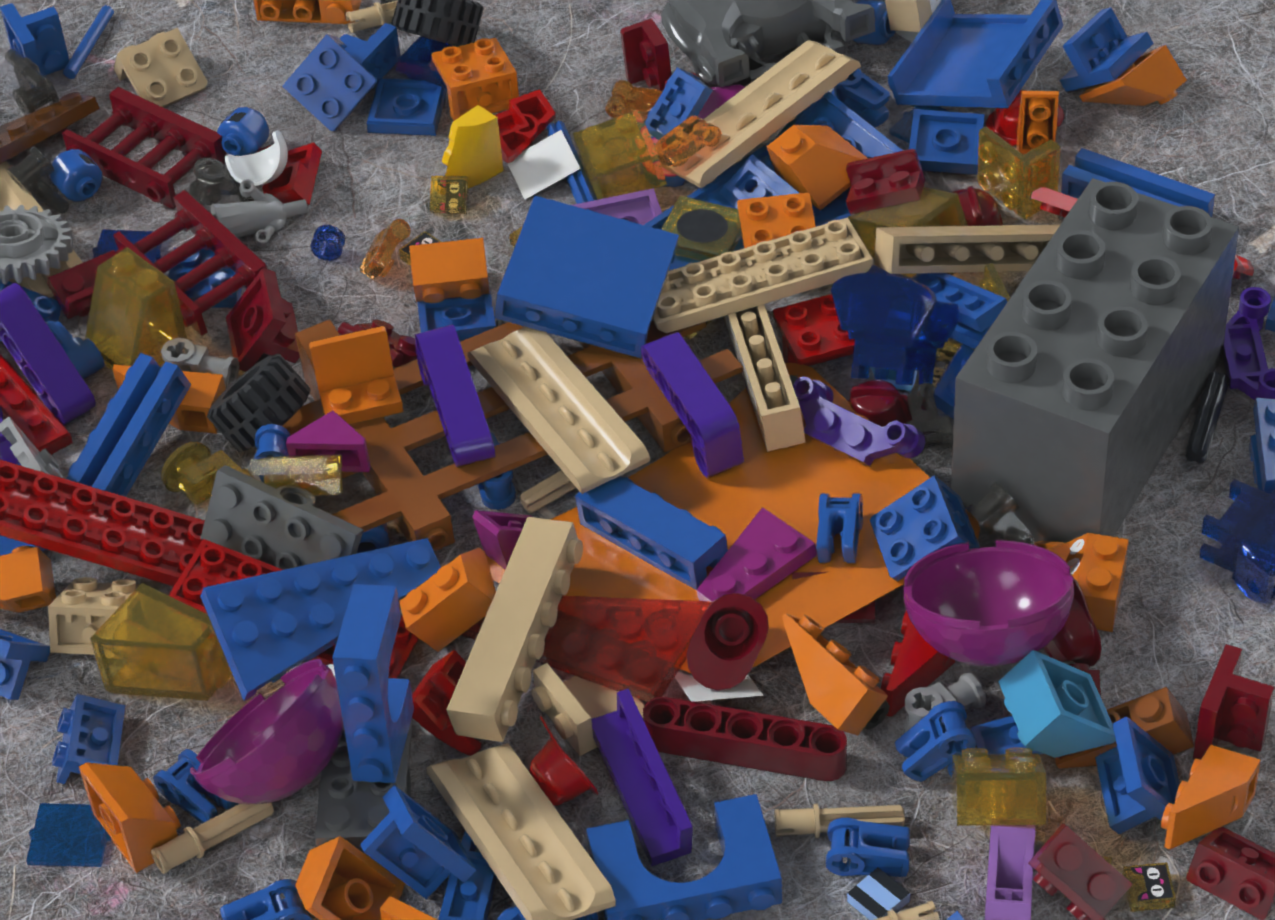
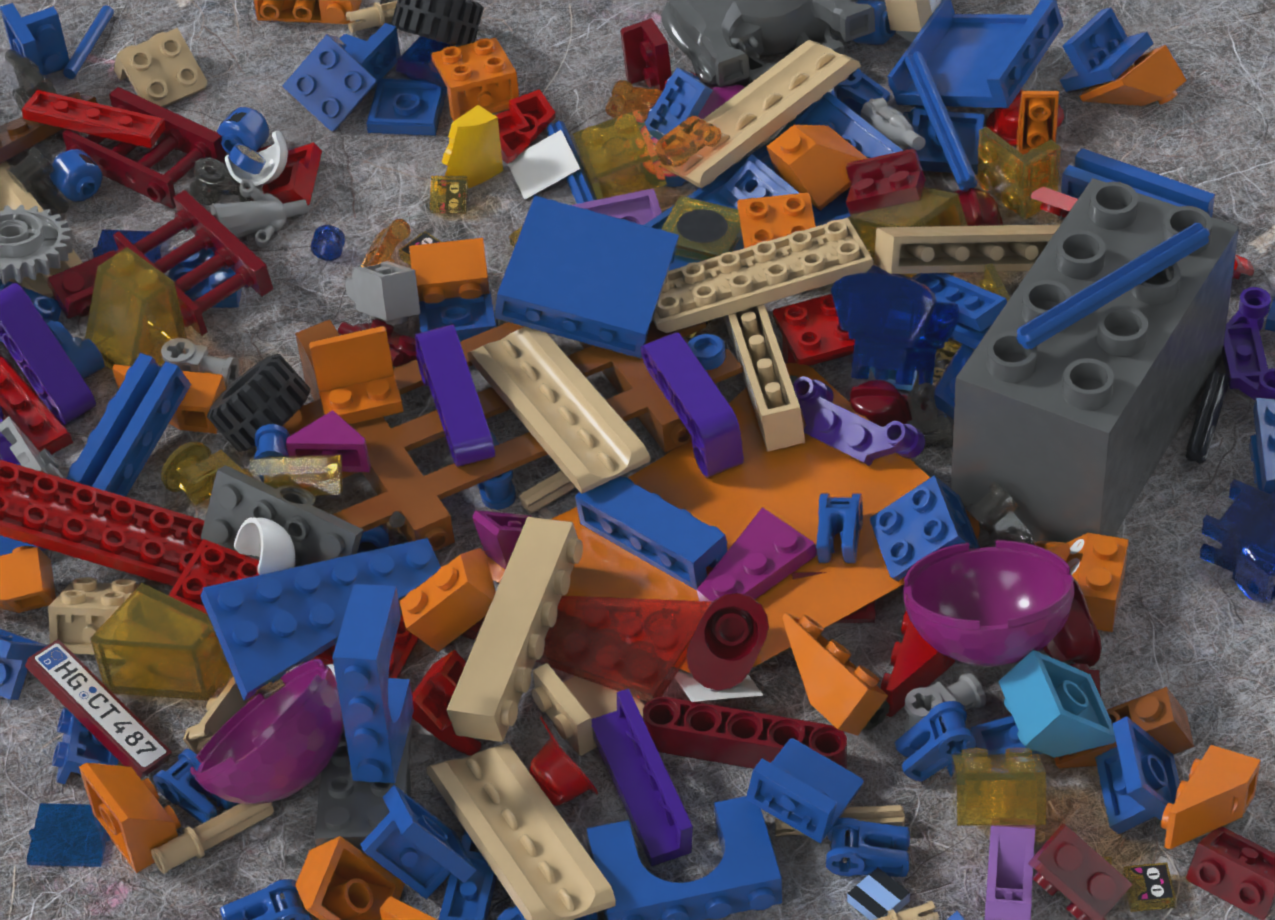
(93, 118): none -> red tile
(98, 708): none -> tile
(219, 711): none -> tan piece
(247, 159): none -> blue tile
(262, 323): dark red bracket -> none
(269, 542): none -> white helmet
(384, 292): none -> light grey hinge
(397, 519): none -> clear smoke piece
(708, 350): none -> blue tile
(803, 789): none -> blue bracket
(891, 124): none -> light grey piece
(941, 122): none -> blue axle
(1112, 286): none -> blue axle
(1233, 708): dark red bracket -> none

